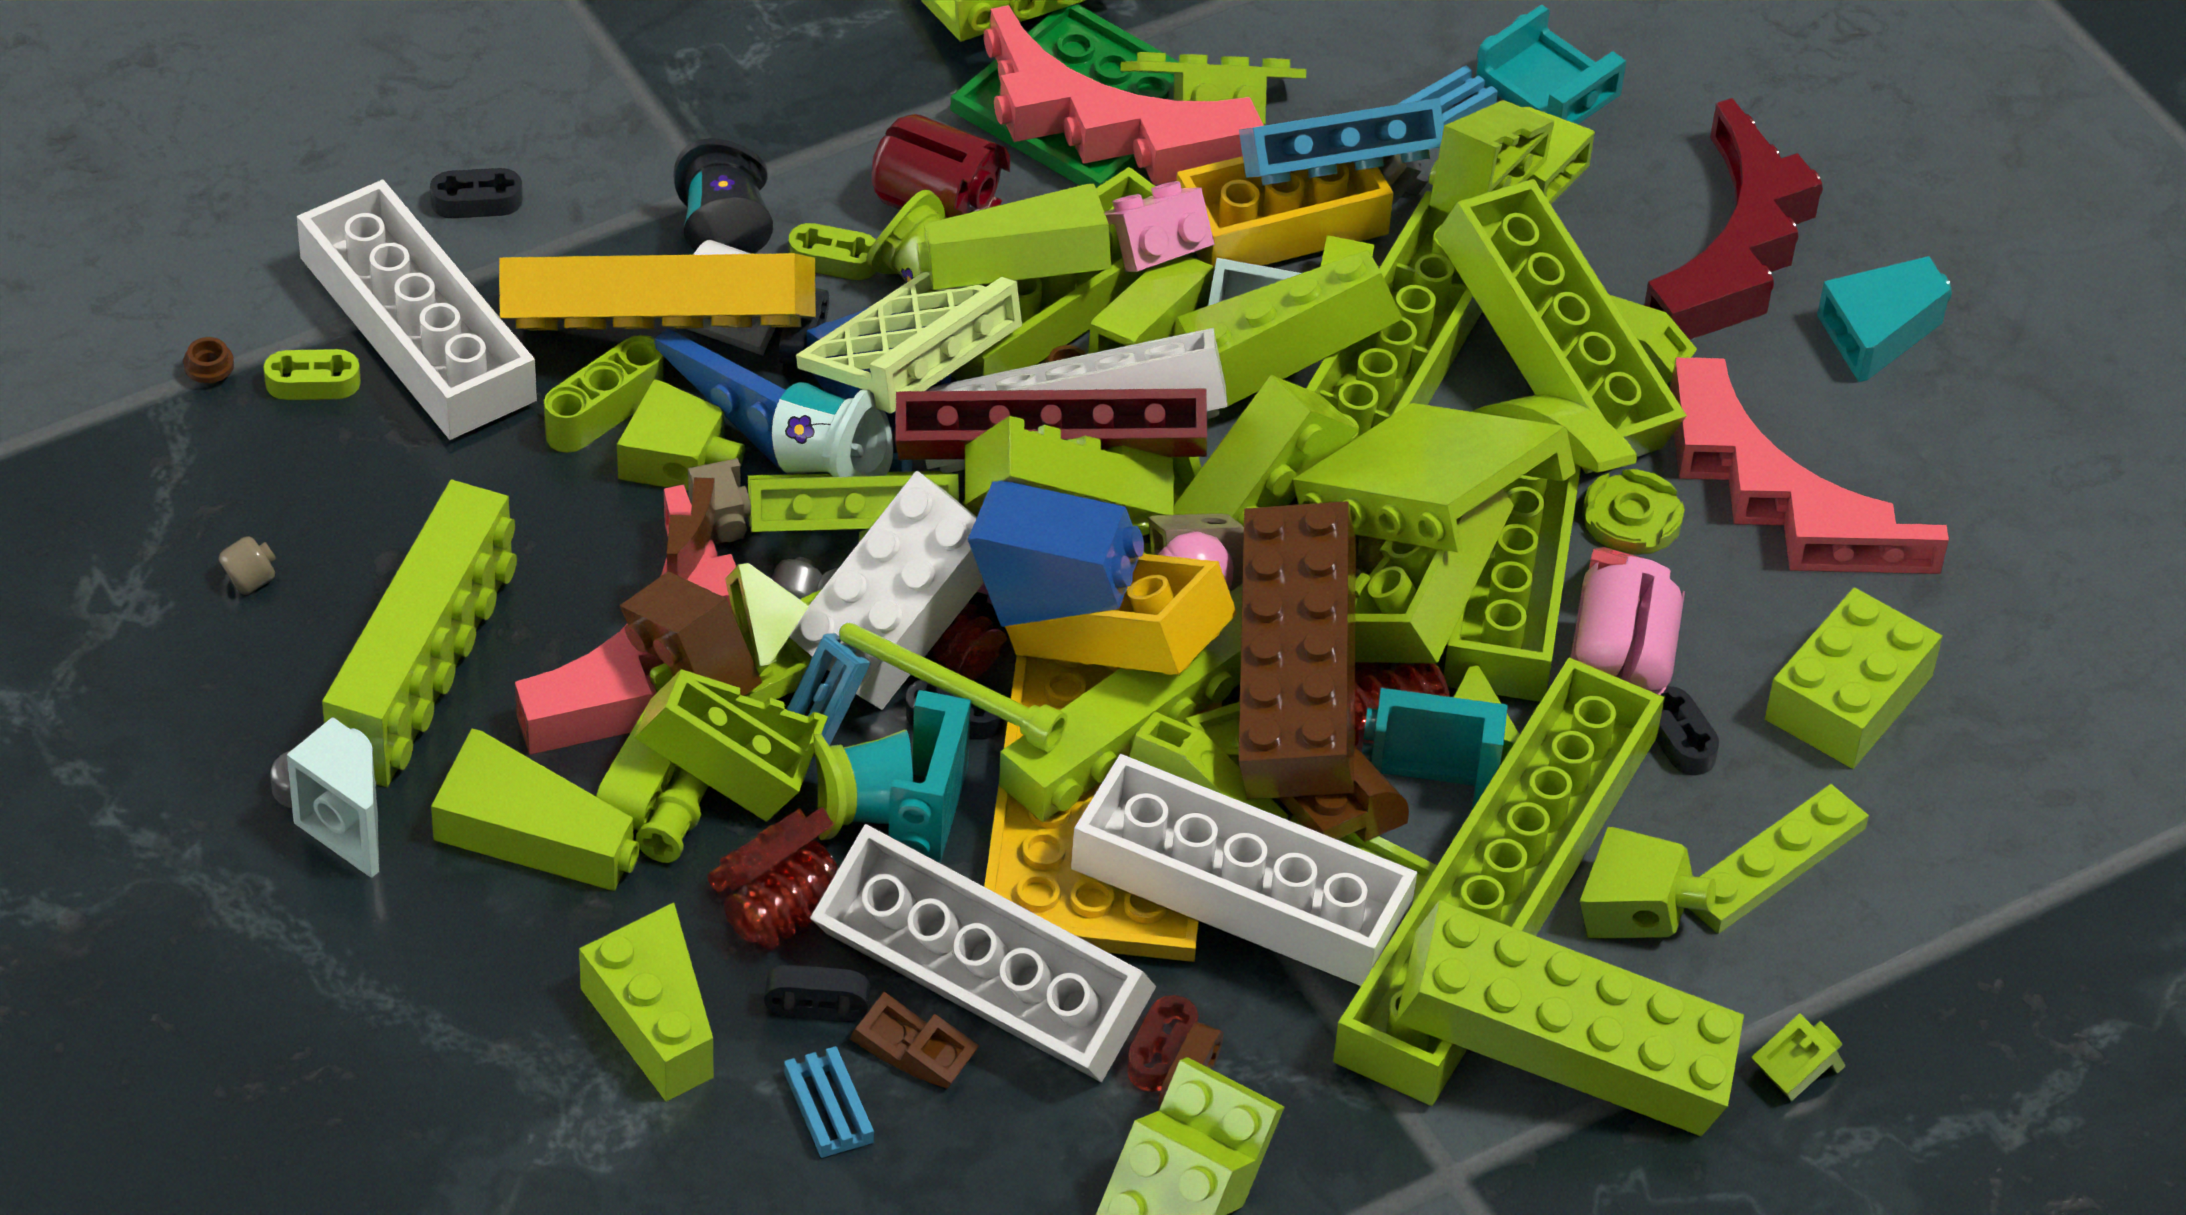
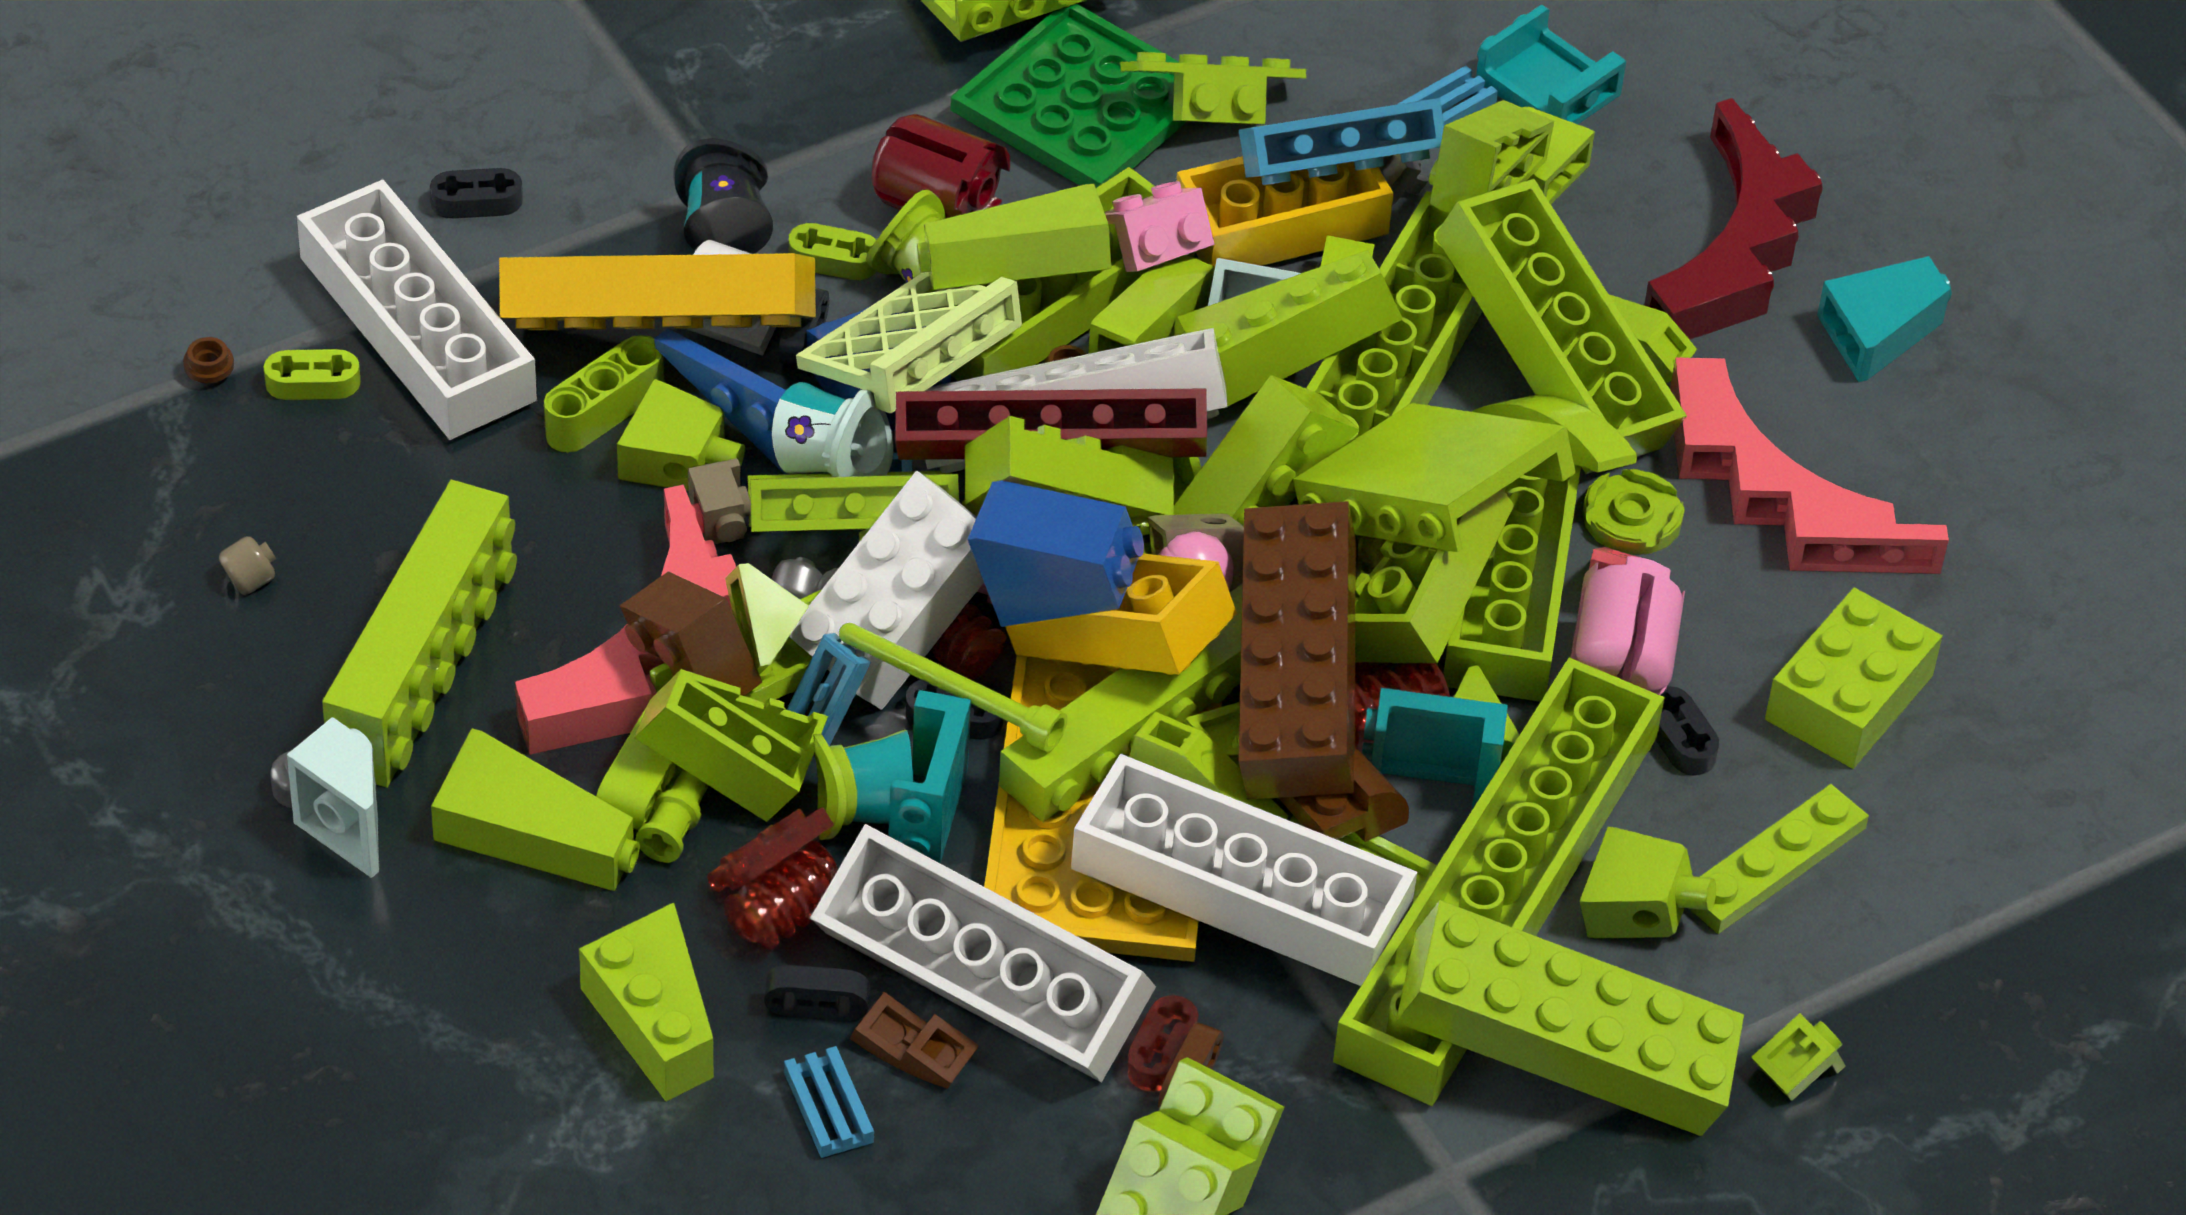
(691, 534): reddish brown slope -> none
(1103, 122): coral arch -> none

